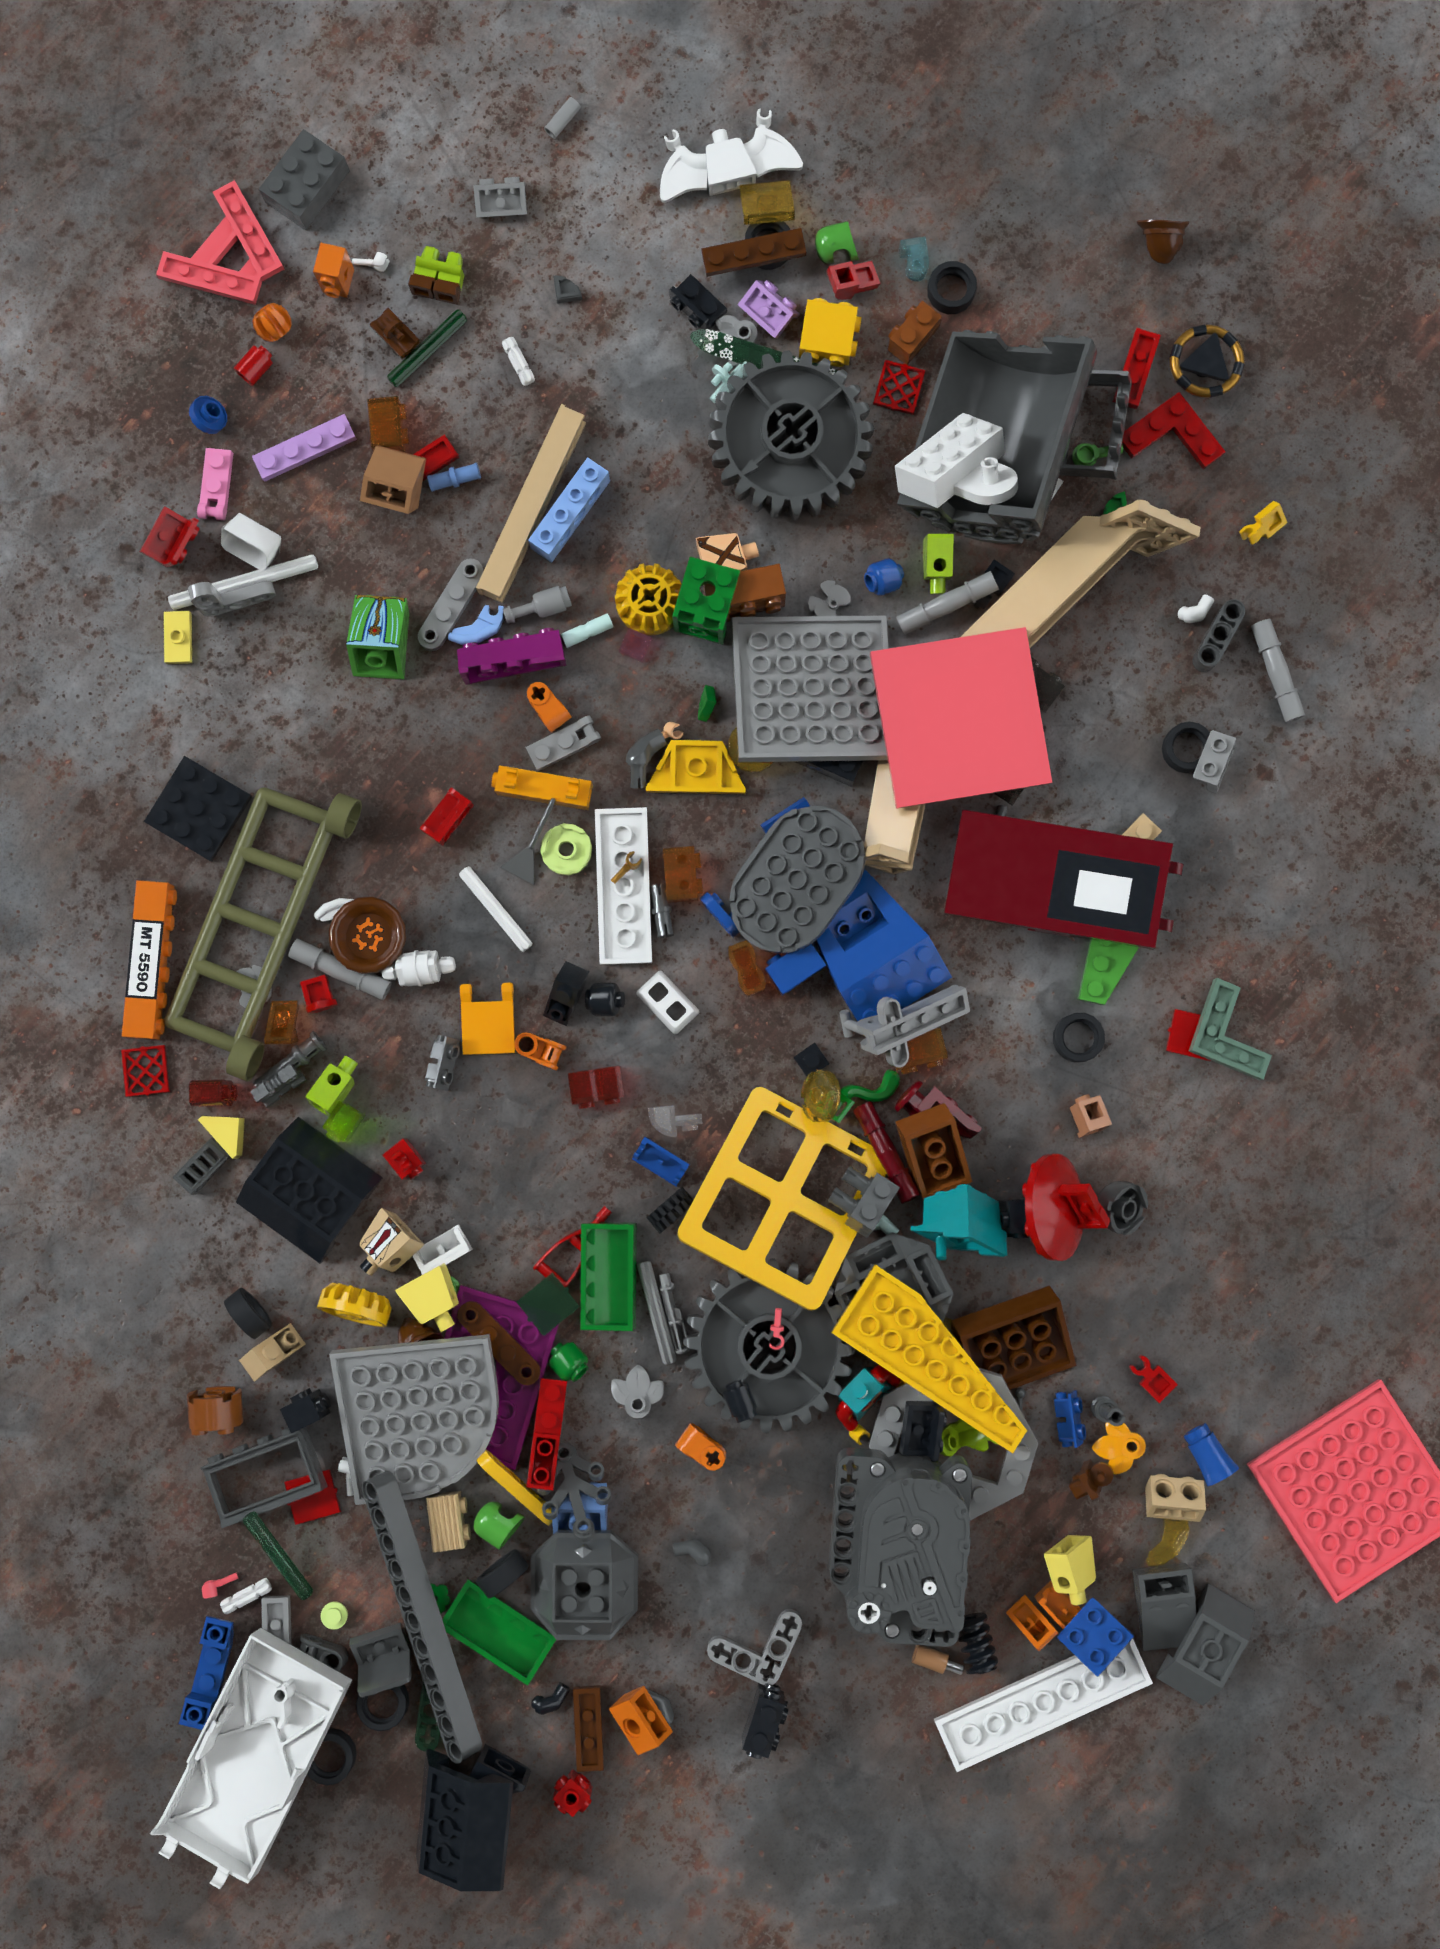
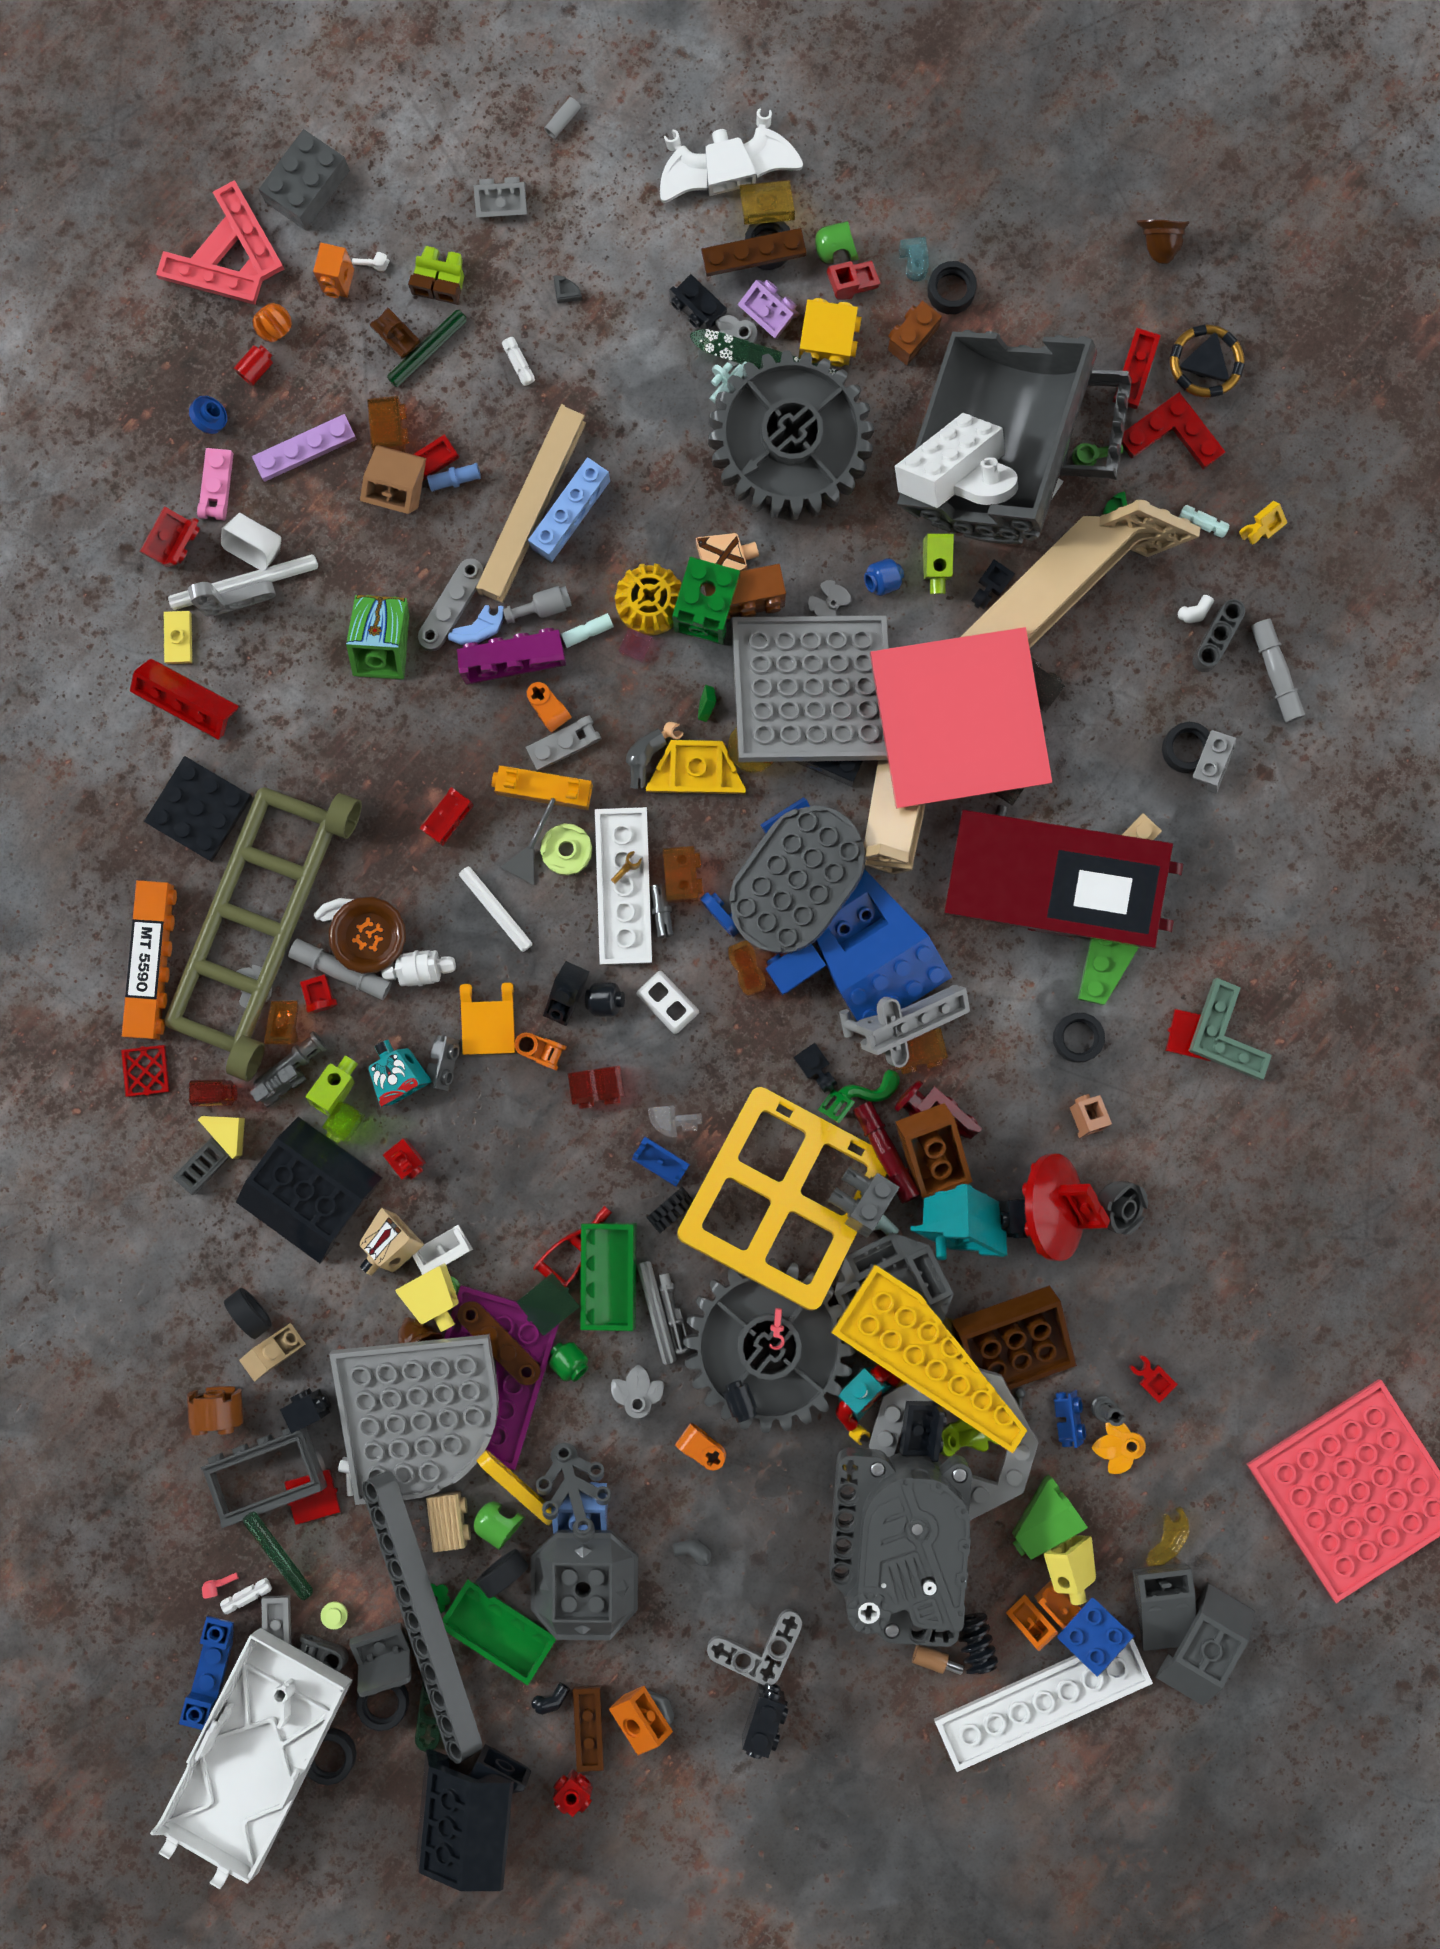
(182, 697): none -> red panel
(355, 1304): yellow gear -> none
(396, 1074): none -> teal torso
(546, 1434): red slope -> none
(820, 1096): clear yellow tile -> none
(904, 368): red window -> none
(947, 603): light grey piece -> none
(1046, 1521): none -> bright green slope
(1091, 1479): reddish brown hips -> none
(1175, 1504): tan brick -> none
(1205, 521): none -> light aqua axle
(1210, 1455): blue plant -> none

